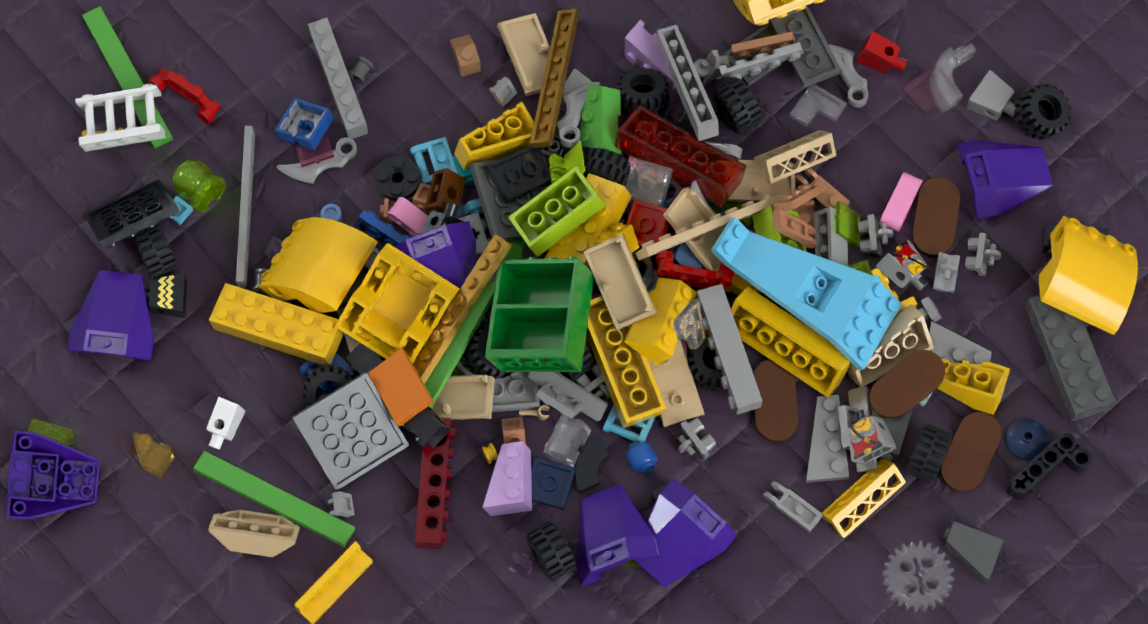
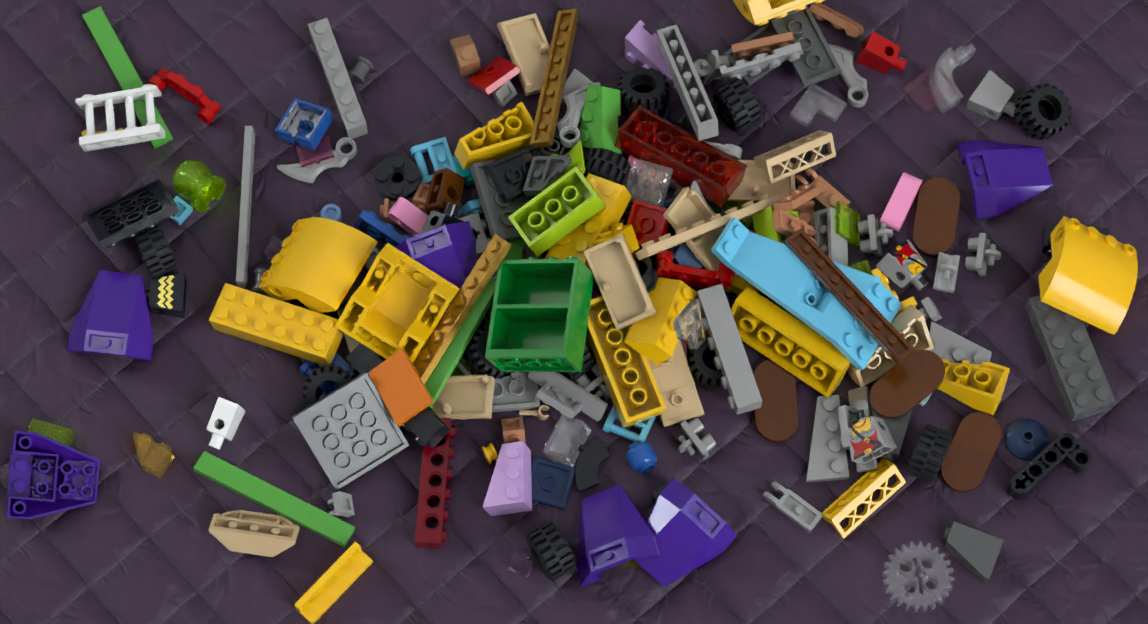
(494, 75): none -> red plate
(544, 172): none -> dark grey wing
(837, 19): none -> nougat hinge
(849, 296): none -> reddish brown tile

